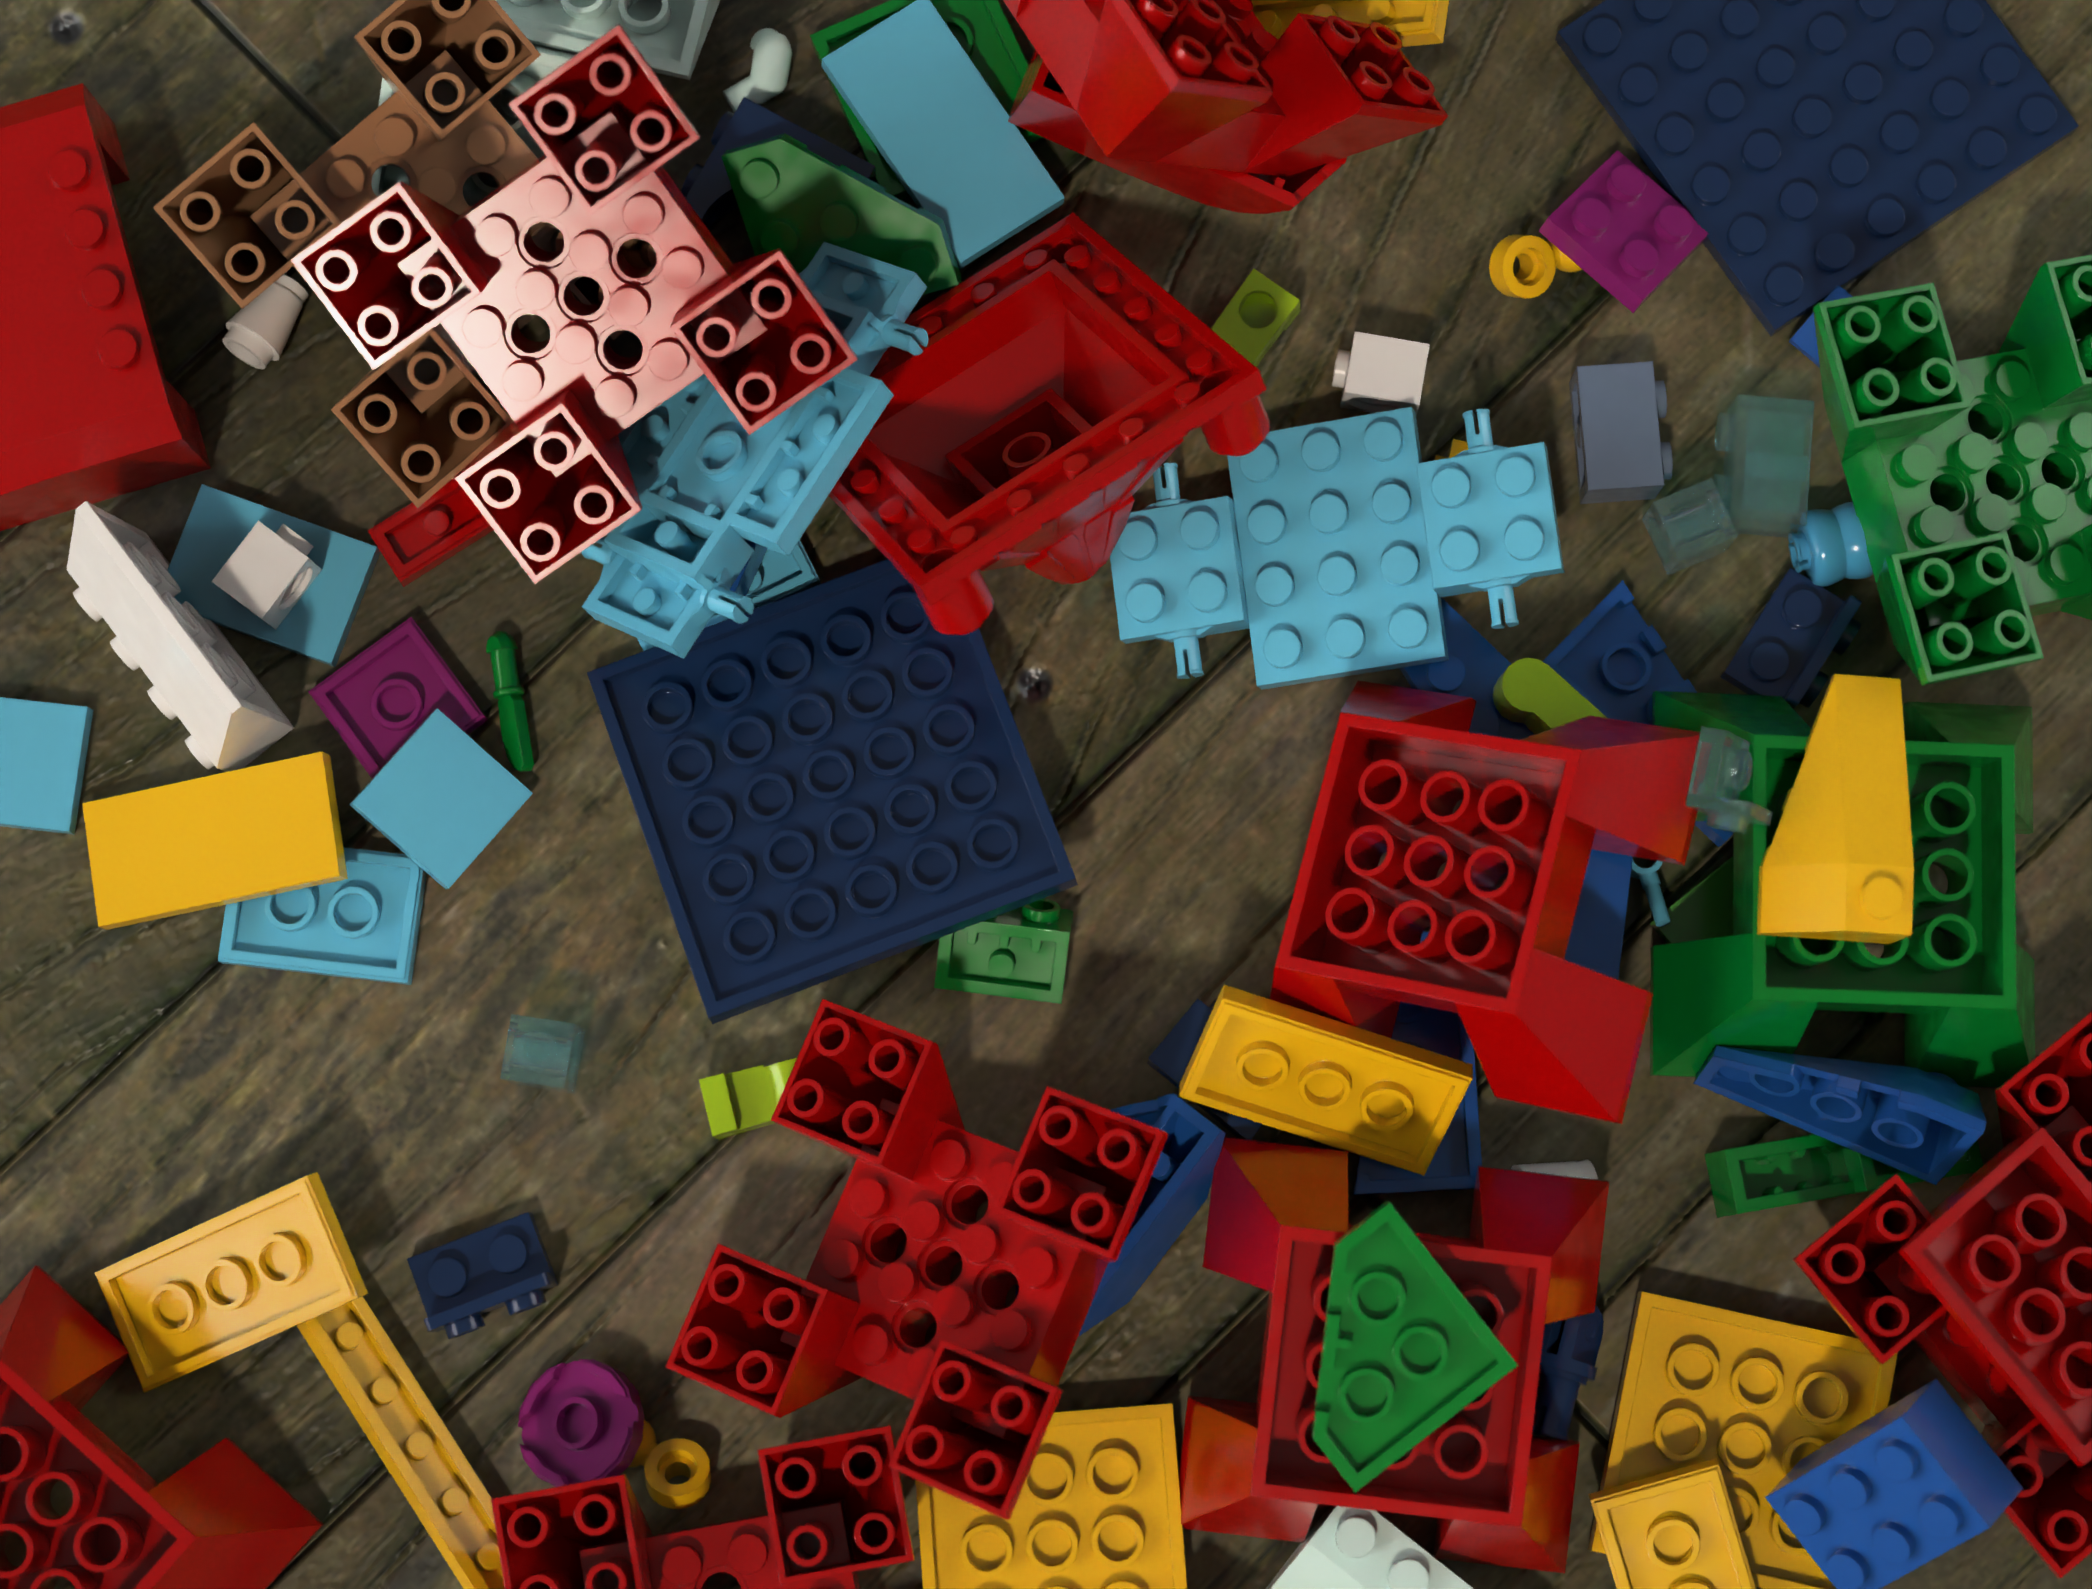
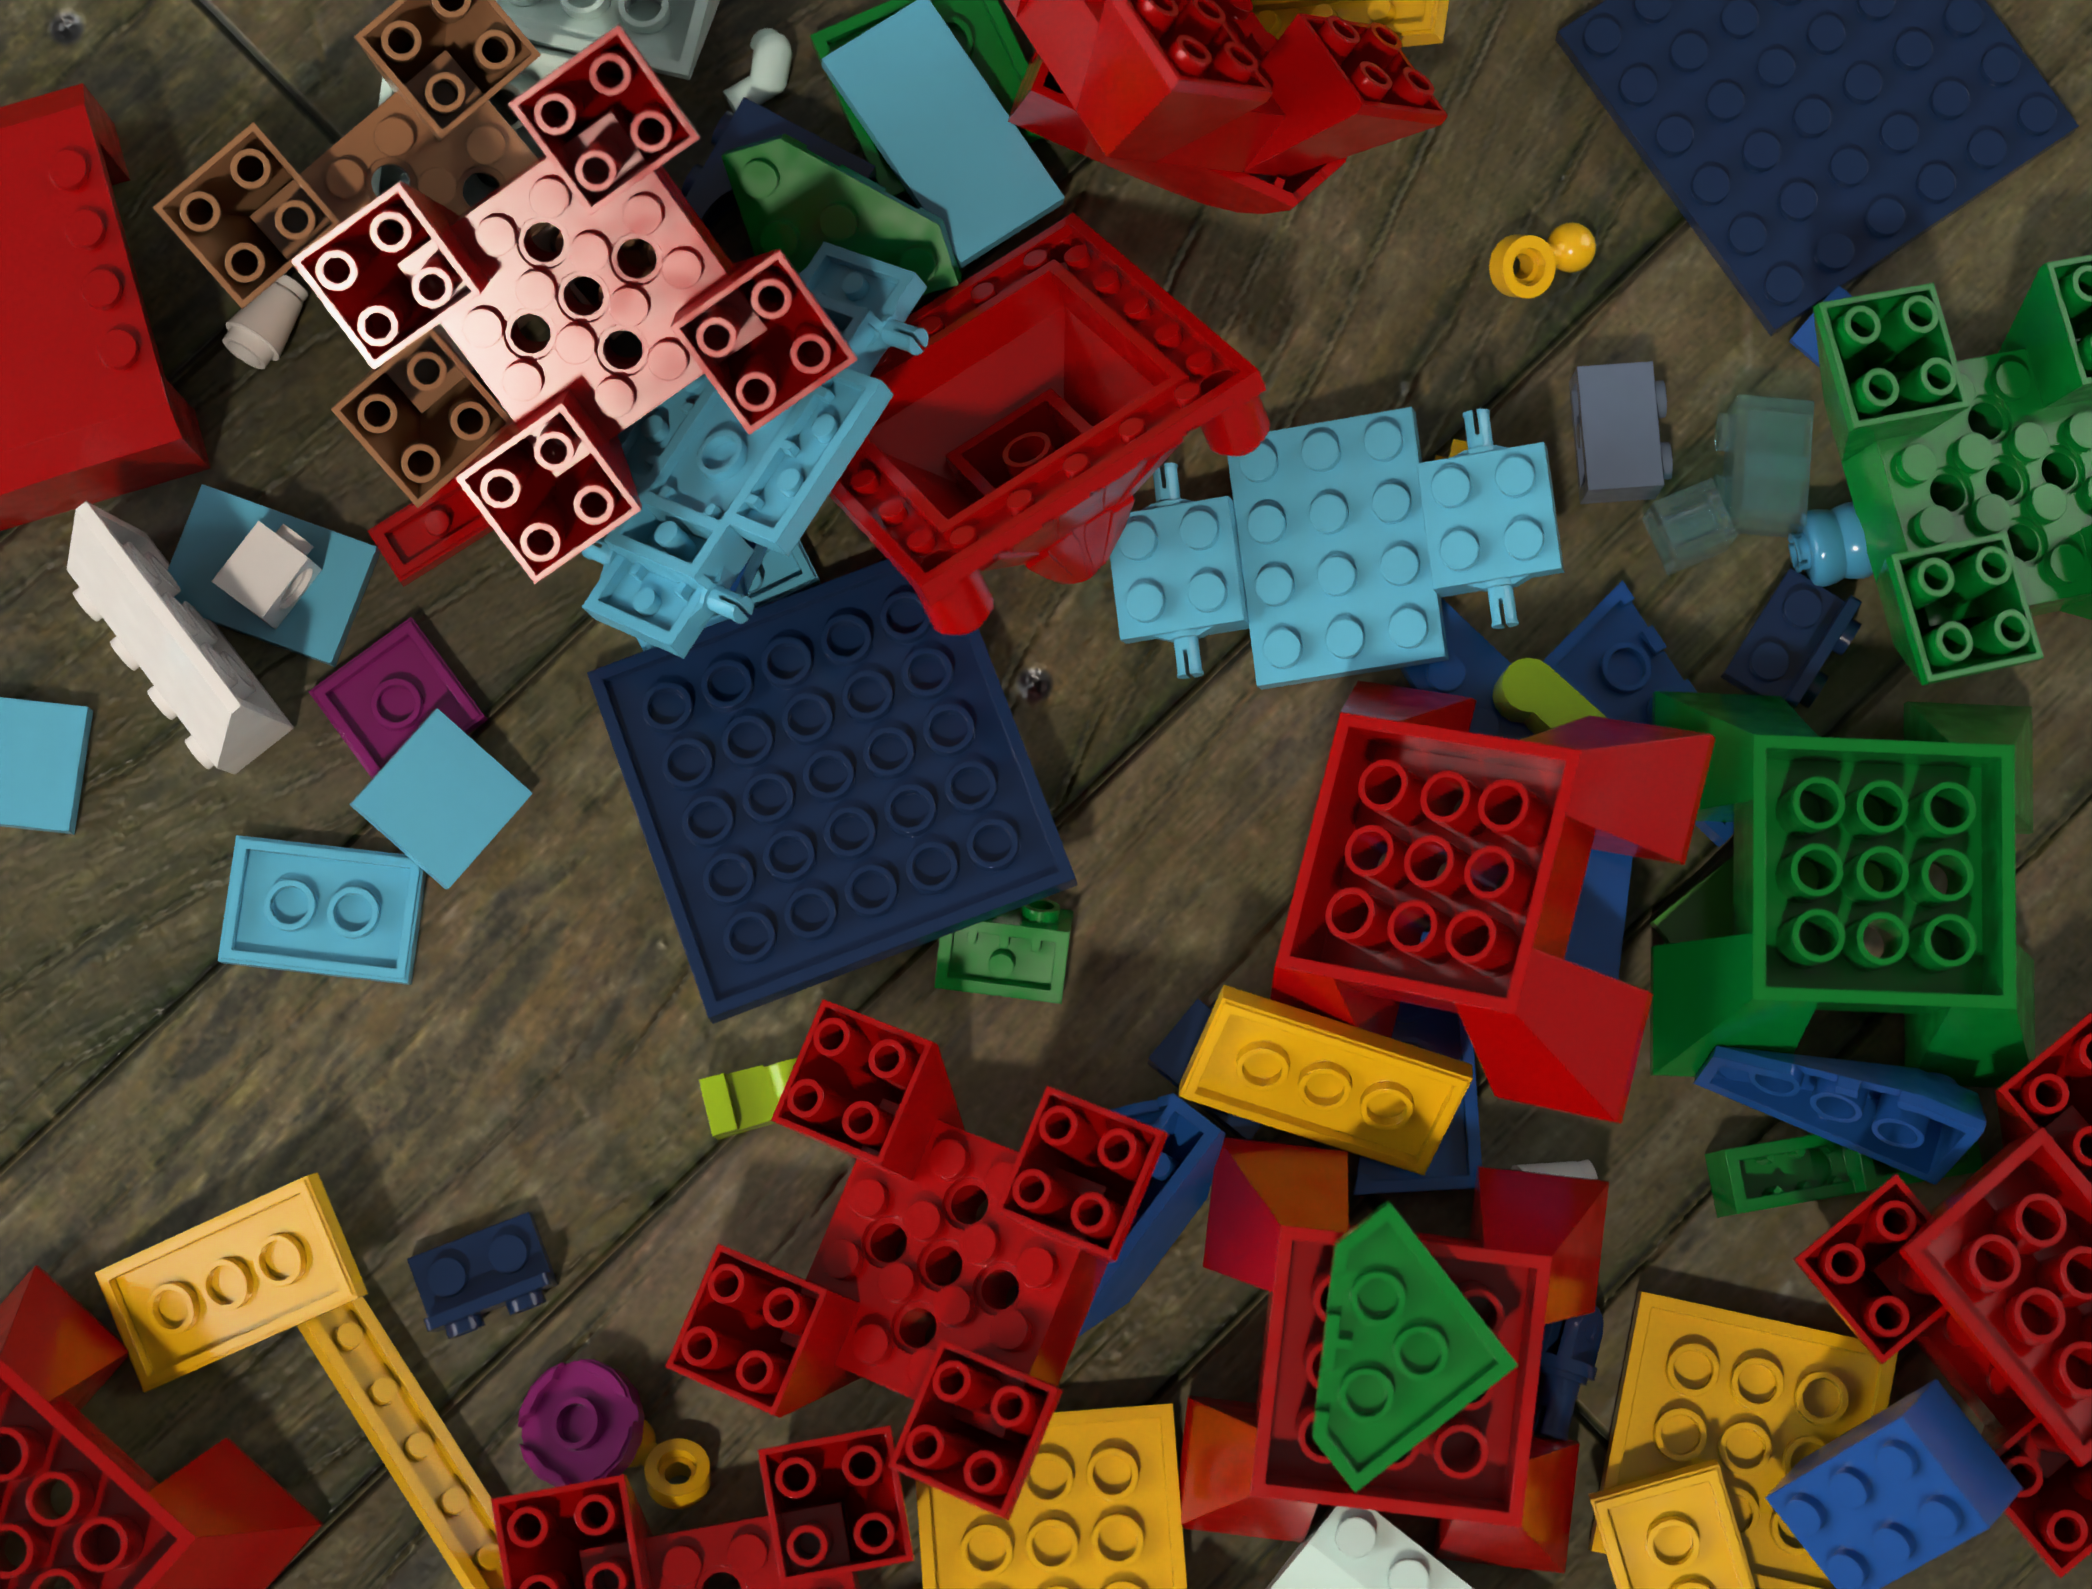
(214, 840): yellow tile -> none
(510, 701): green piece -> none
(542, 1053): clear light blue brick -> none
(1256, 316): lime leg -> none
(1380, 373): white brick -> none
(1624, 231): magenta plate -> none
(1651, 884): medium azure hand -> none
(1718, 776): clear light blue bracket -> none
(1845, 827): yellow wedge -> none

